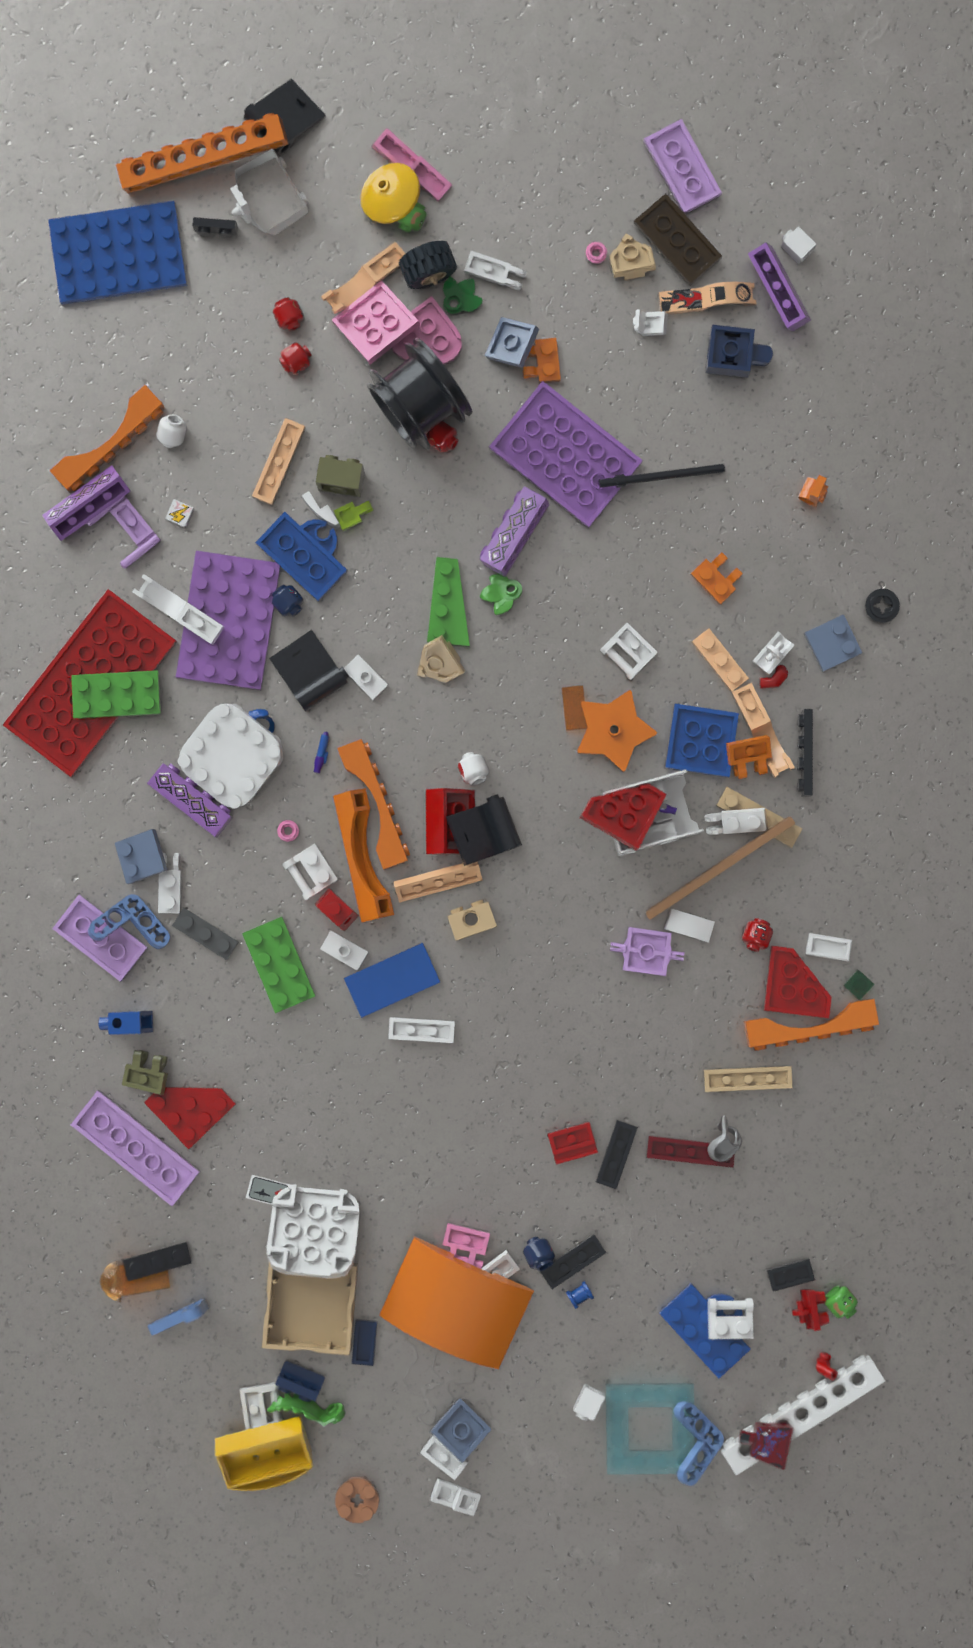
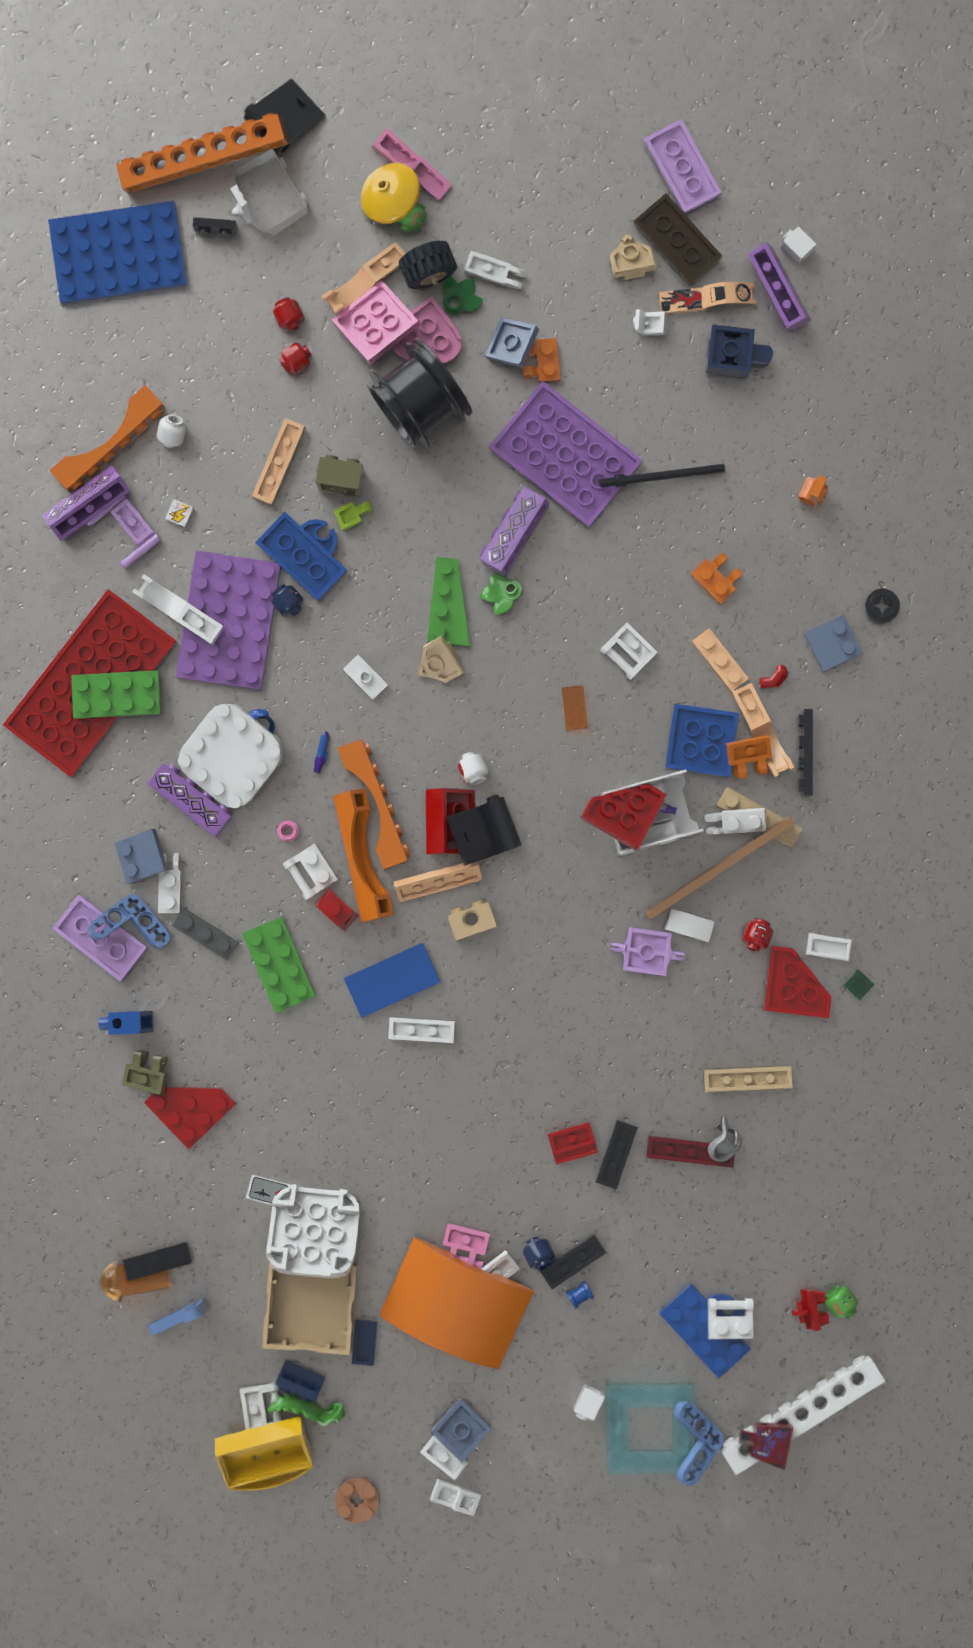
(135, 1148): lavender plate -> none
(309, 670): black door -> none
(324, 513): white slope -> none
(344, 950): white plate -> none
(442, 437): red head -> none
(599, 247): bright pink plate -> none
(602, 741): orange plate -> none
(773, 653): white hips -> none
(790, 1274): black plate -> none
(823, 1366): red arm -> none
(855, 1015): orange arch -> none

